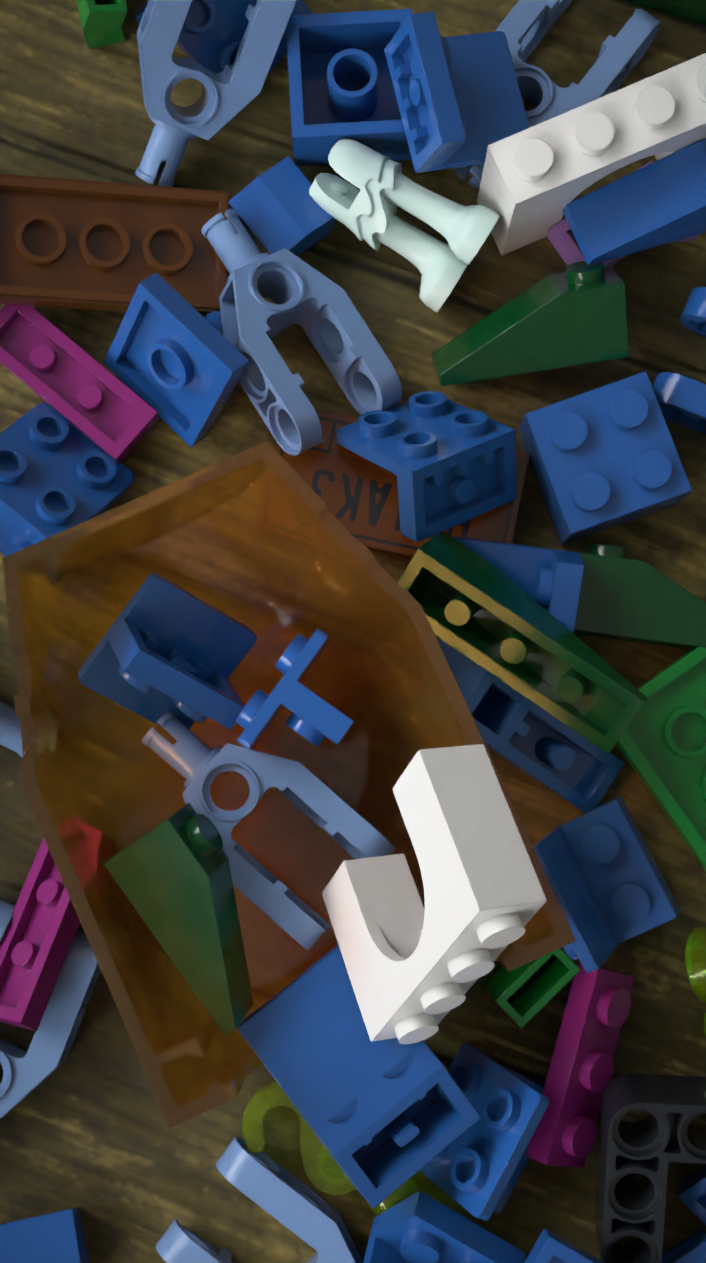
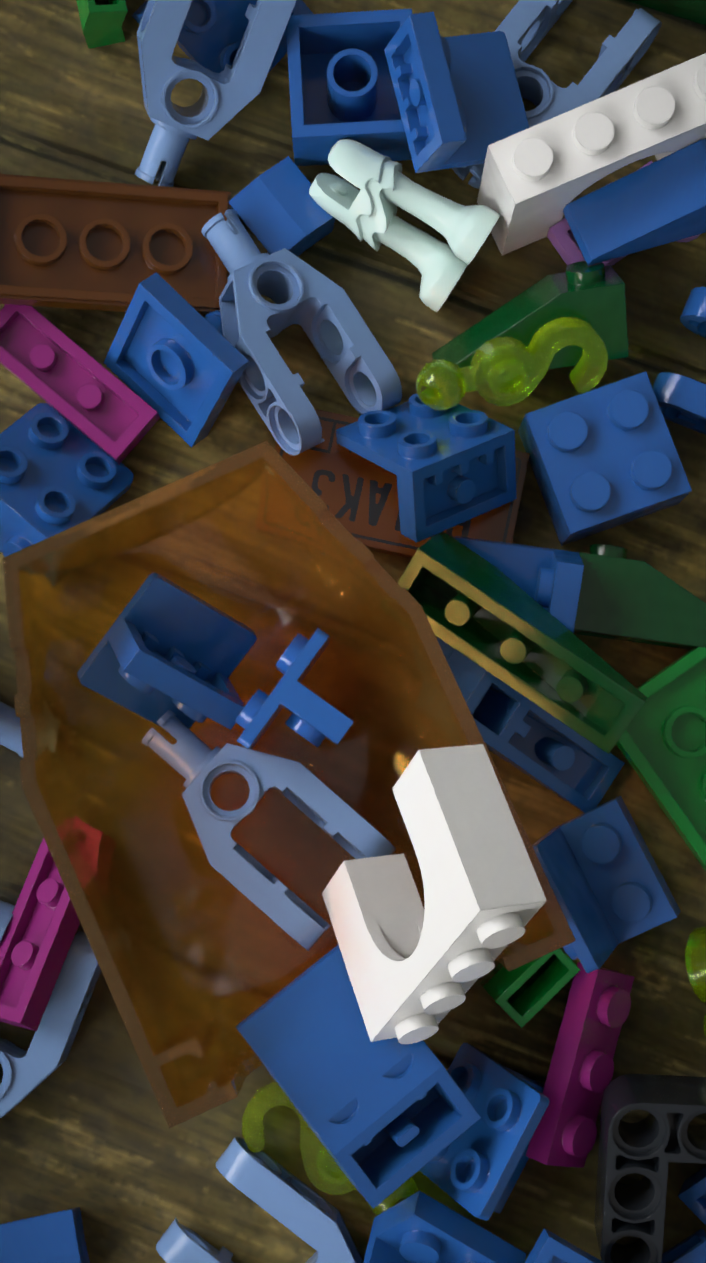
(188, 901): dark green slope -> none
(509, 371): none -> clear neon green piece

